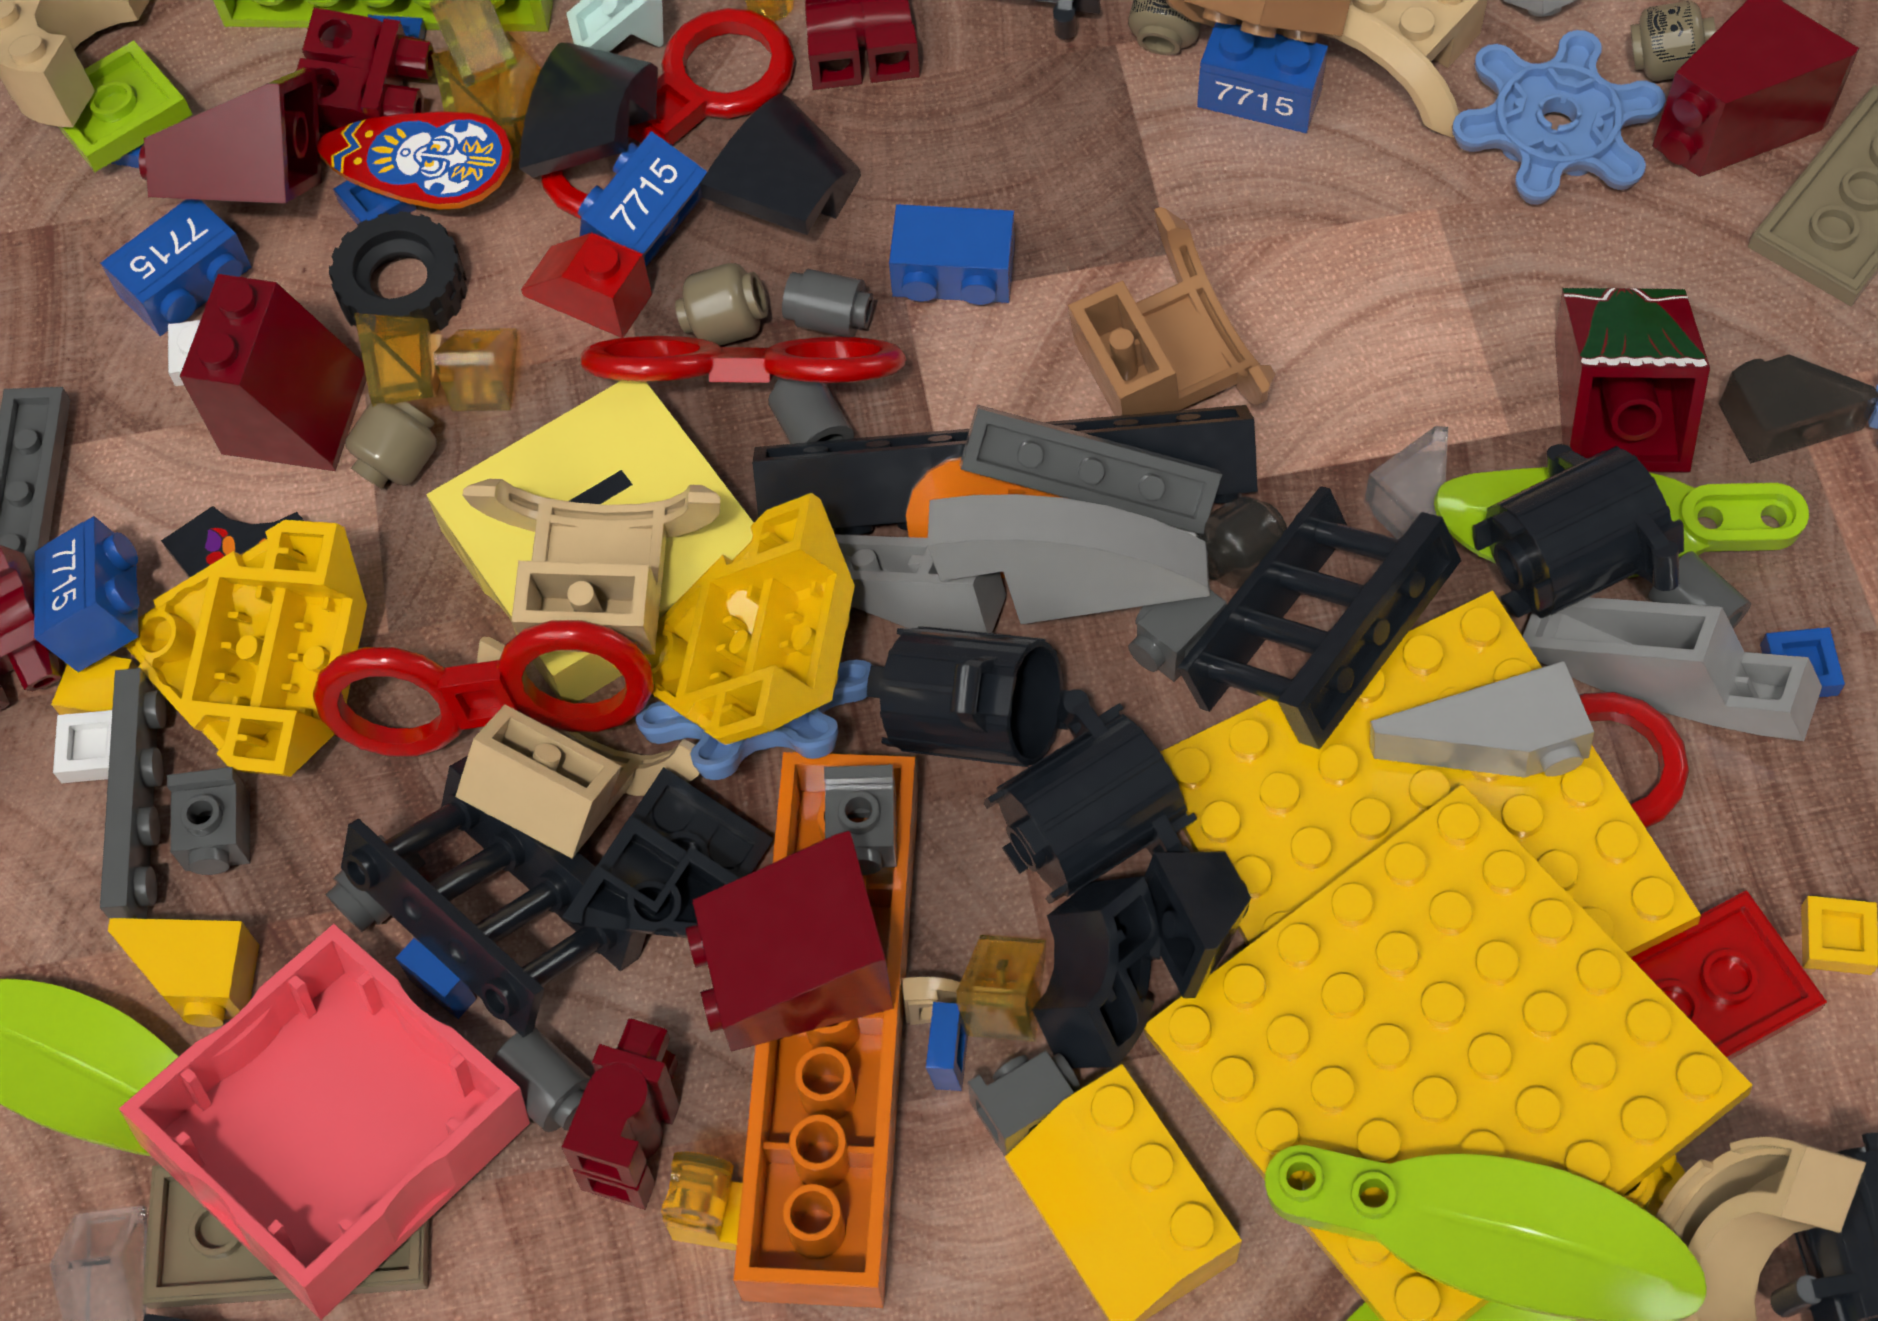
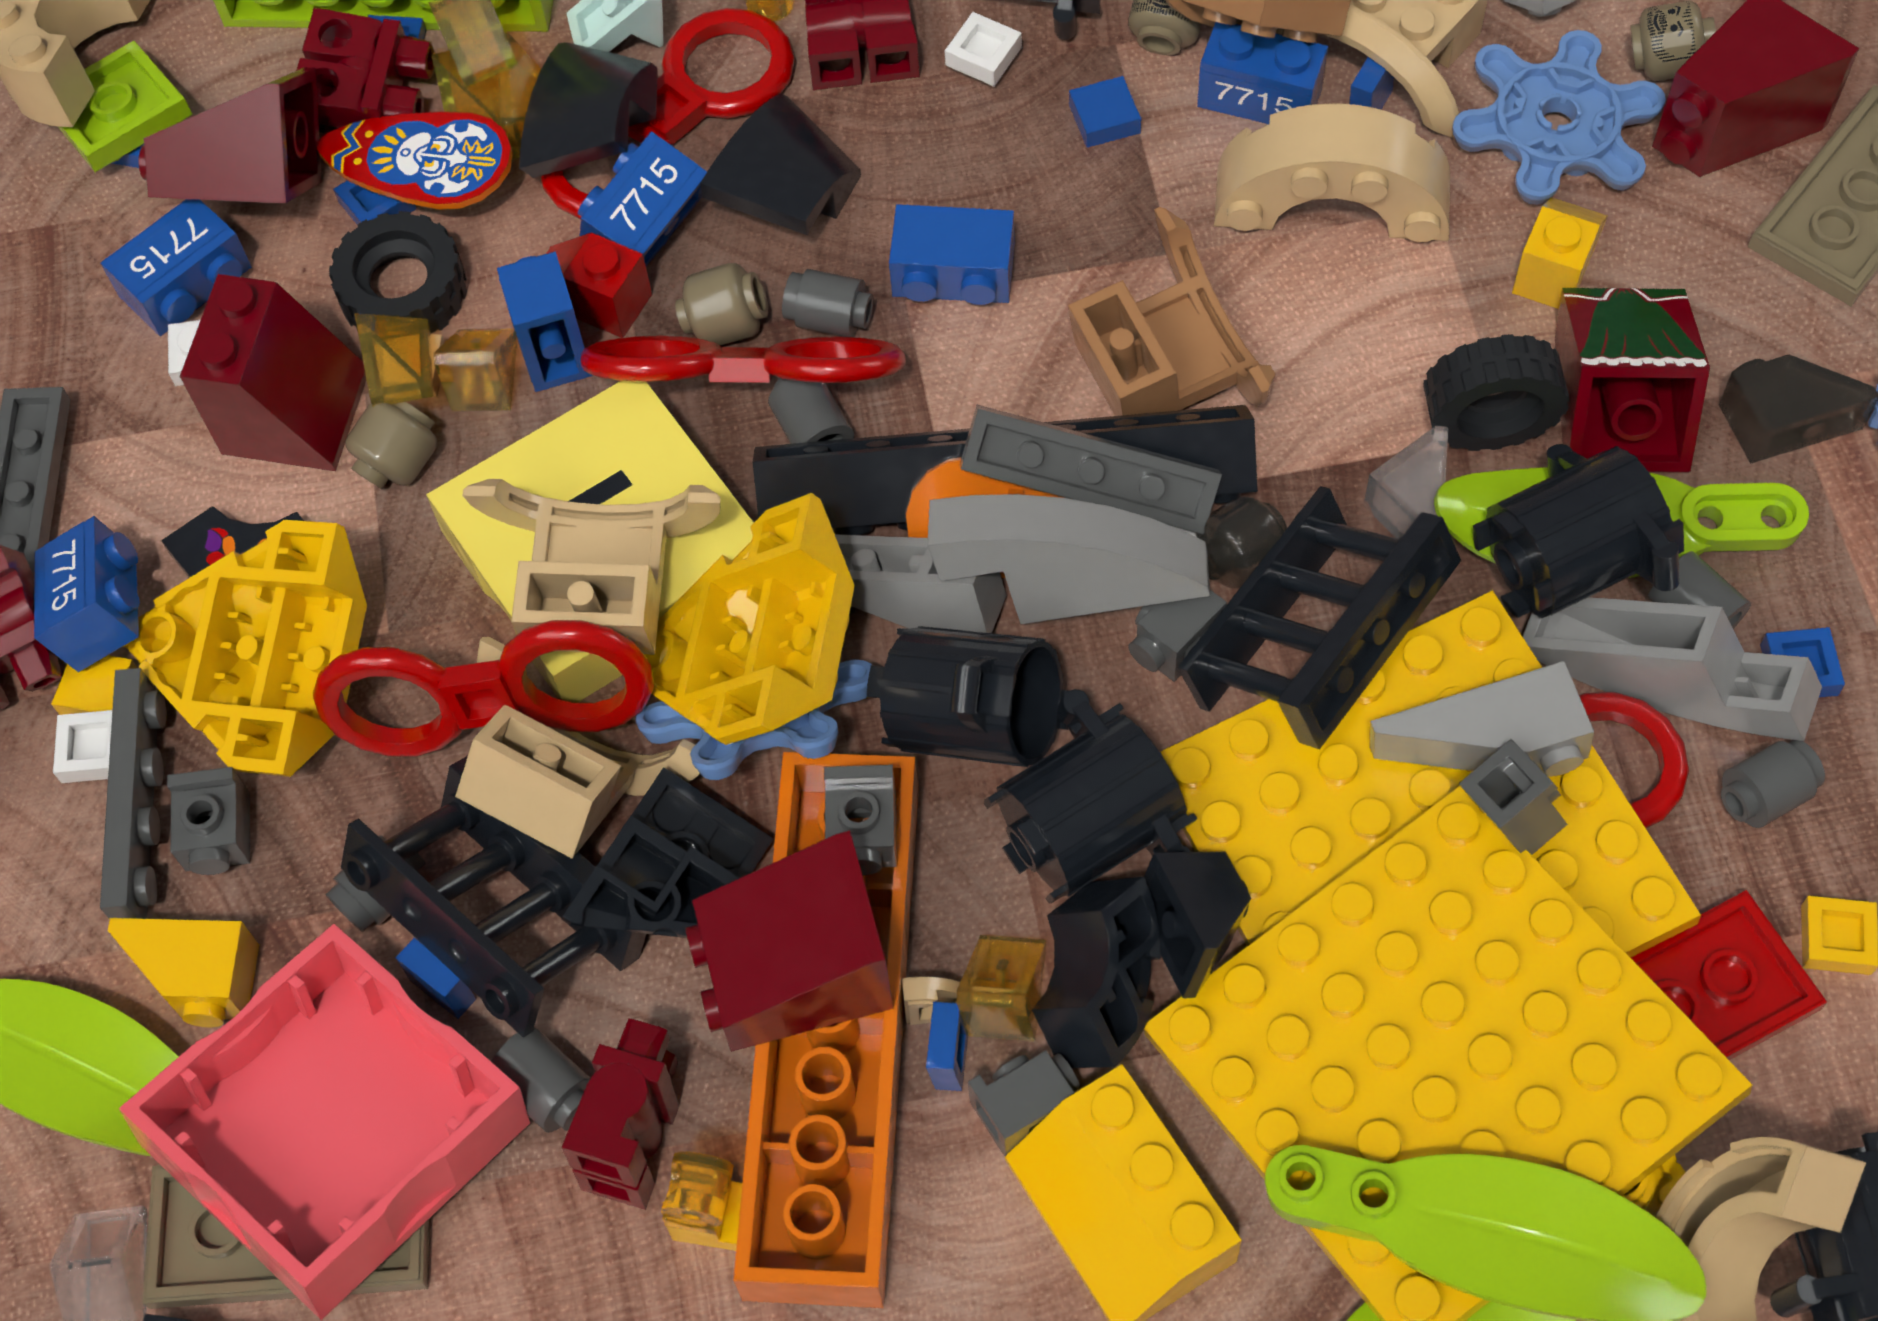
(543, 320): none -> blue brick
(983, 49): none -> white plate
(1104, 111): none -> blue tile
(1331, 155): none -> tan brick
(1371, 85): none -> blue tile
(1516, 364): none -> black tyre
(1516, 797): none -> dark grey brick
(1557, 251): none -> yellow slope
(1772, 782): none -> dark grey brick

